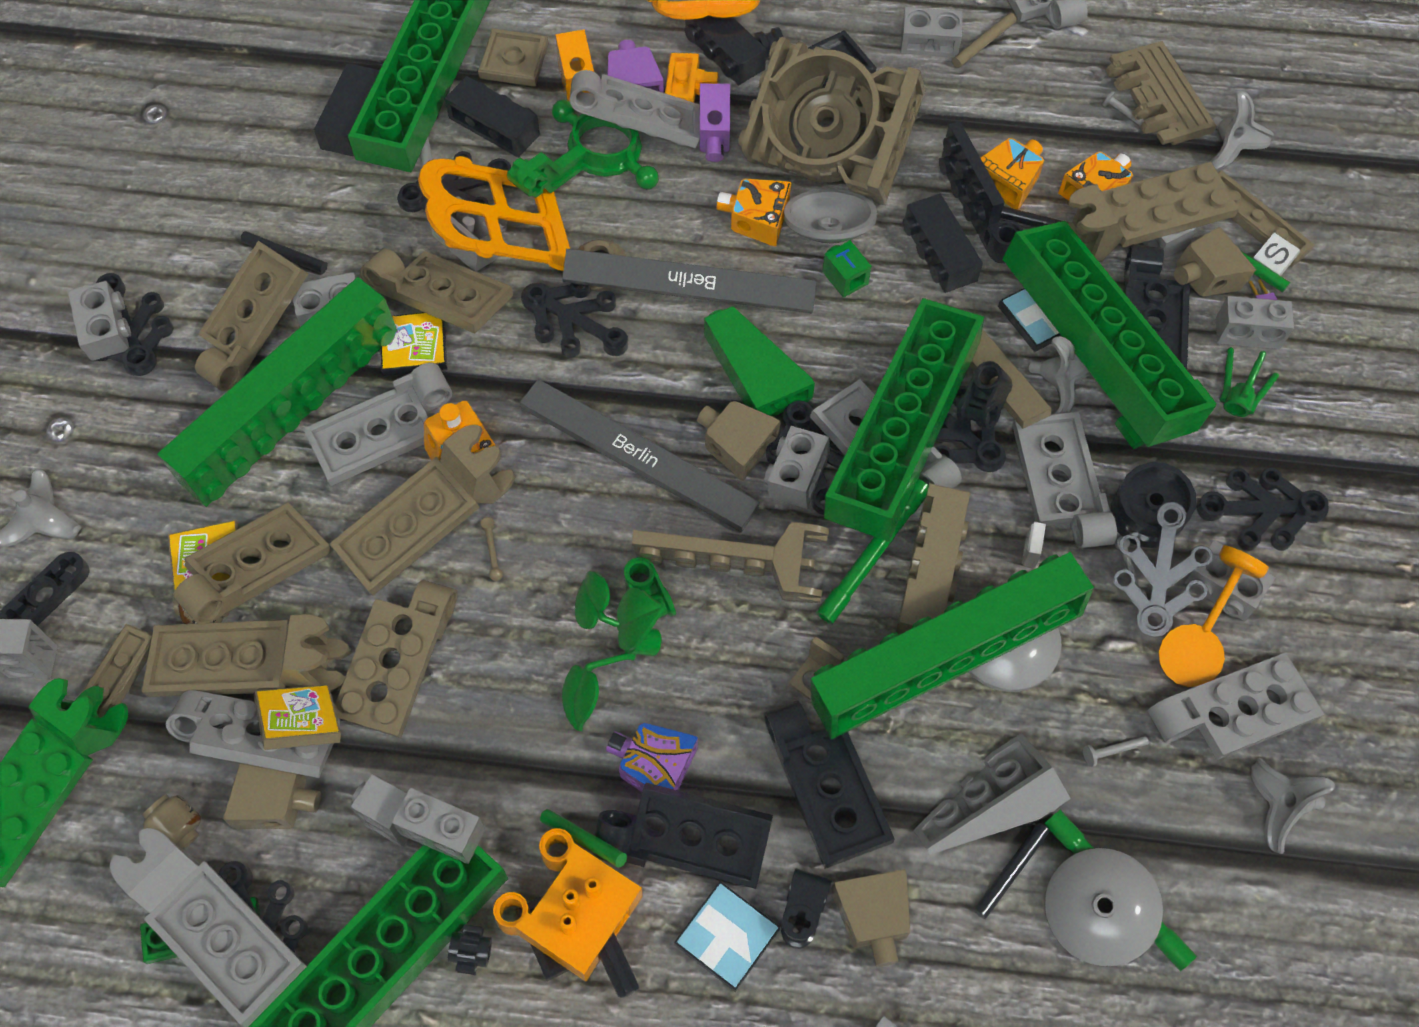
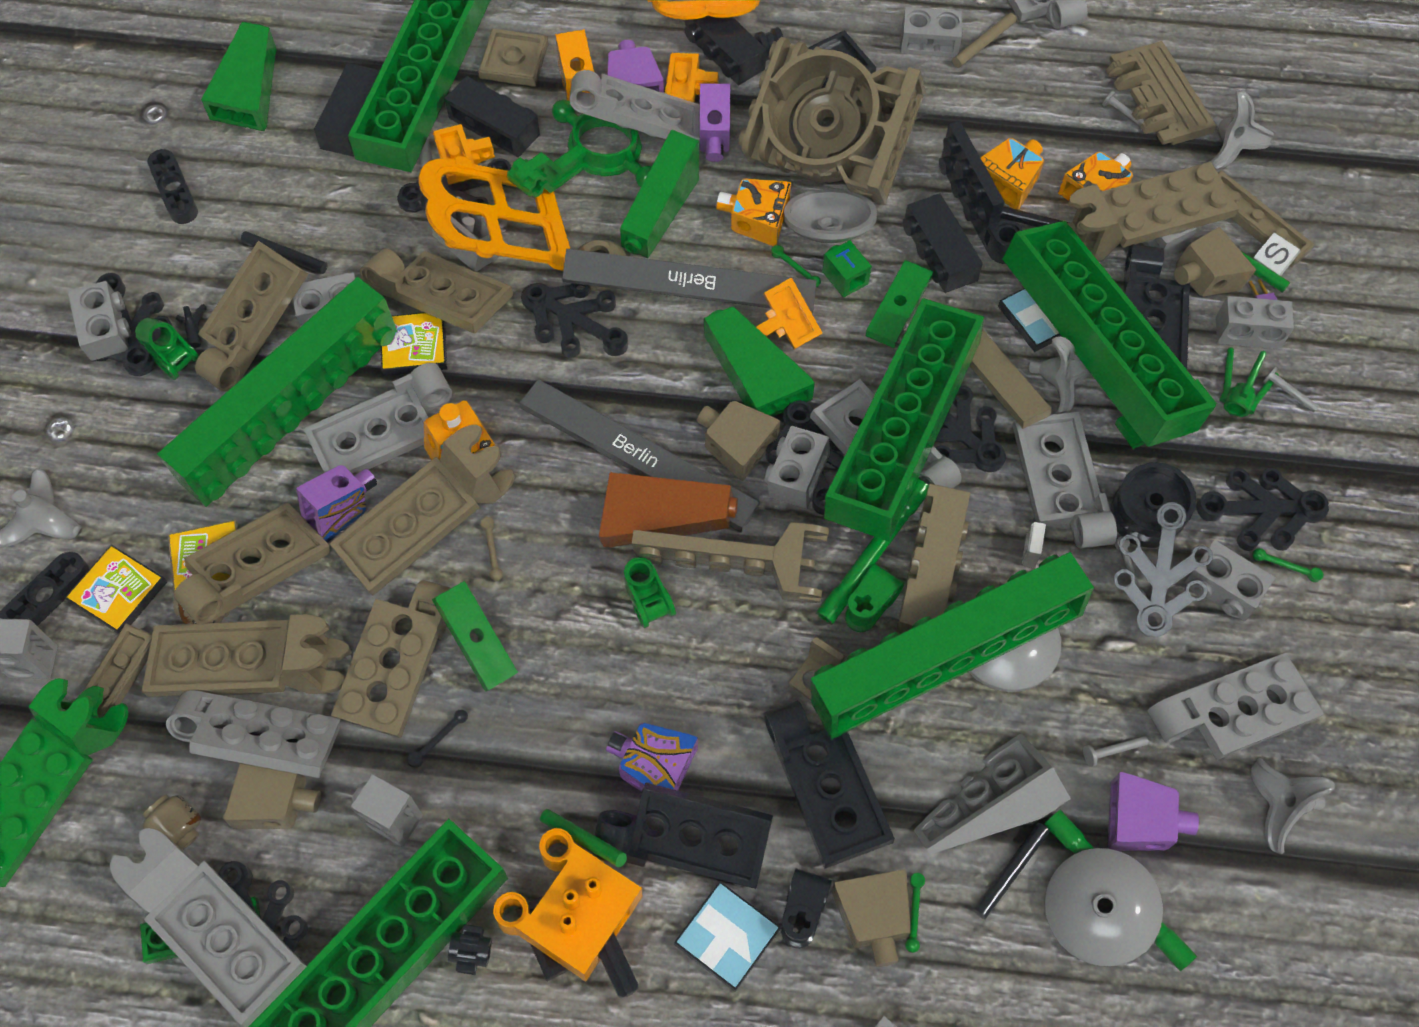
(116, 589): none -> tile
(169, 350): none -> green piece
(170, 198): none -> black beam
(191, 324): none -> black bar
(243, 79): none -> green slope
(296, 717): tile -> none
(334, 499): none -> medium lavender torso
(415, 759): none -> black hinge
(438, 825): light grey brick -> none
(453, 143): none -> light orange hinge
(486, 655): none -> green tile
(636, 635): green plant -> none
(662, 194): none -> green slope
(663, 507): none -> dark orange slope
(778, 252): none -> green hinge
(789, 315): none -> light orange hinge
(873, 596): none -> green piece
(899, 304): none -> green tile
(917, 882): none -> green hinge
(984, 399): black piece -> none
(1146, 815): none -> medium lavender torso
(1194, 653): light orange piece -> none
(1290, 390): none -> light grey pin
(1314, 574): none -> green hinge

